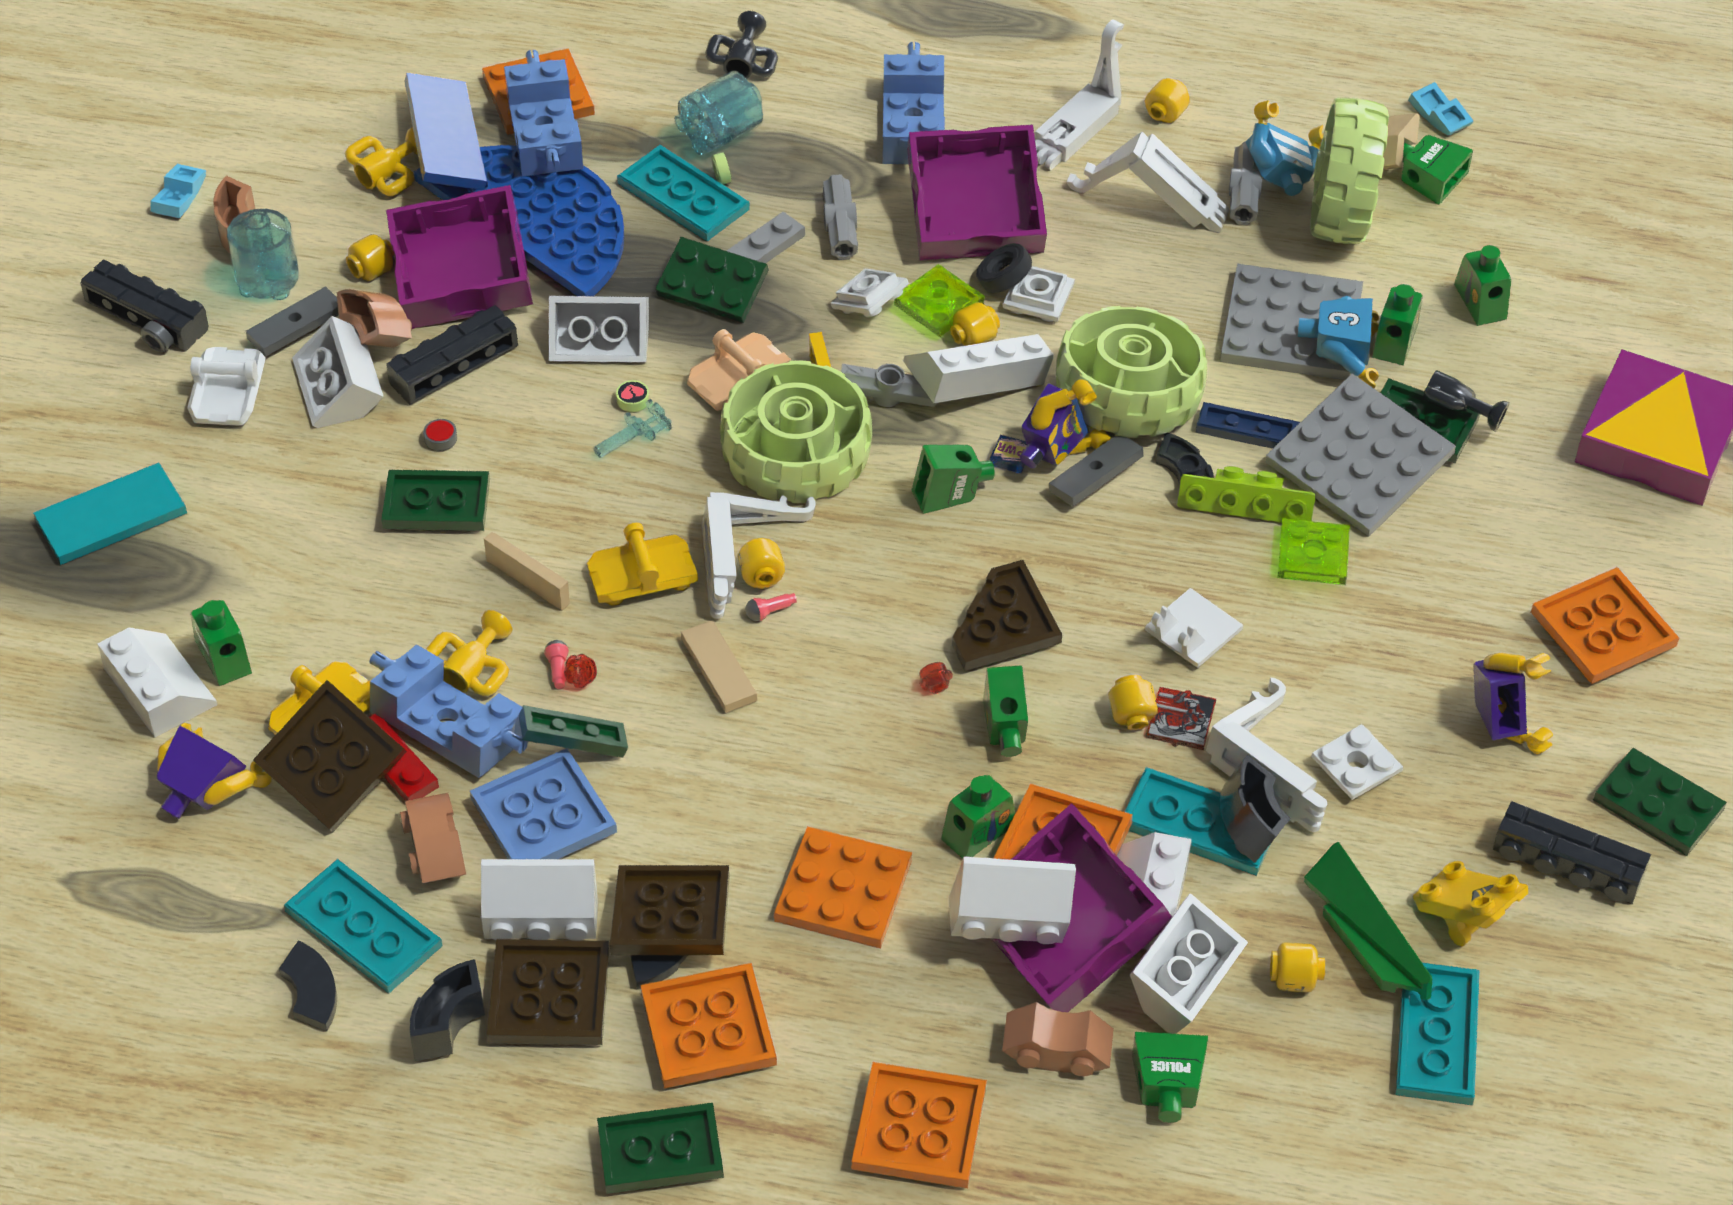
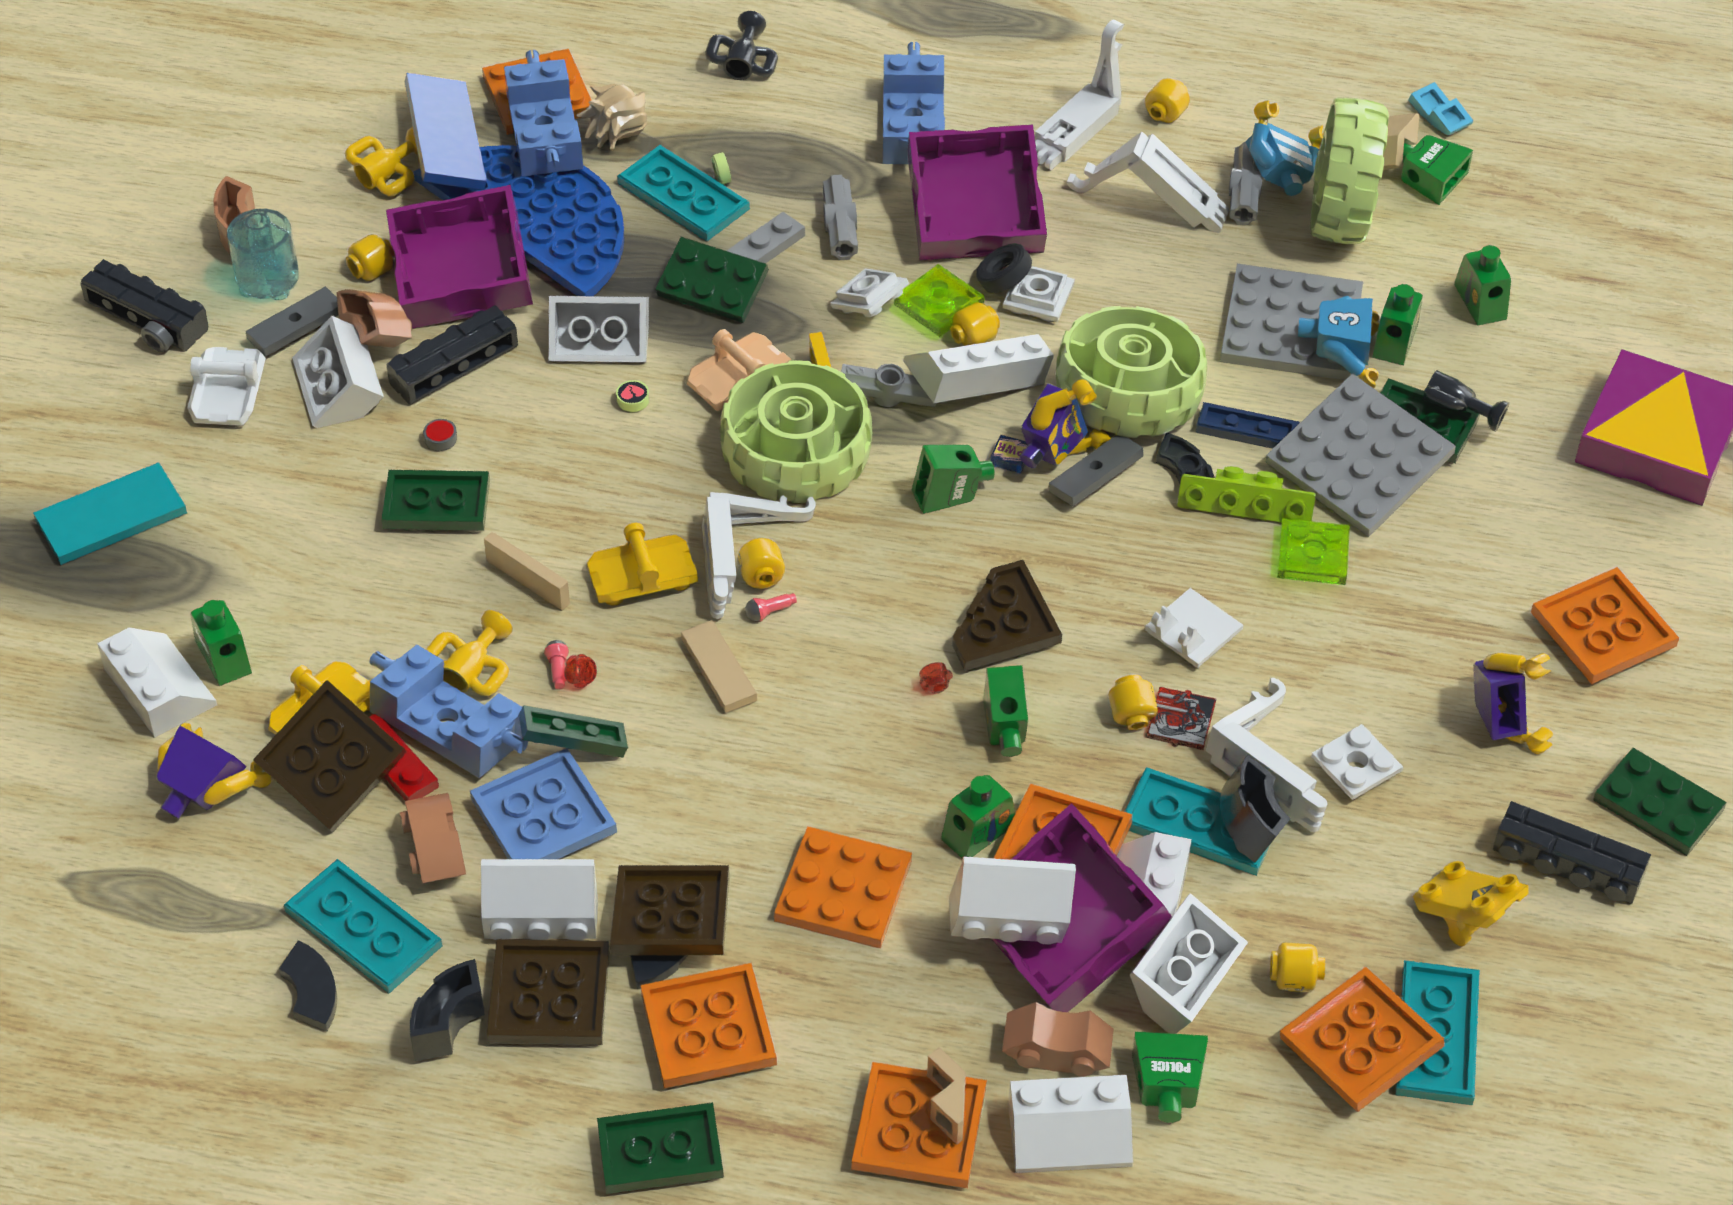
(179, 191): medium azure slope -> none
(615, 114): none -> tan hair
(636, 427): clear light blue piece -> none
(719, 112): clear light blue cylinder -> none
(947, 1105): none -> tan slope
(1071, 1123): none -> white slope
(1361, 1039): none -> orange plate
(1366, 925): green wedge -> none

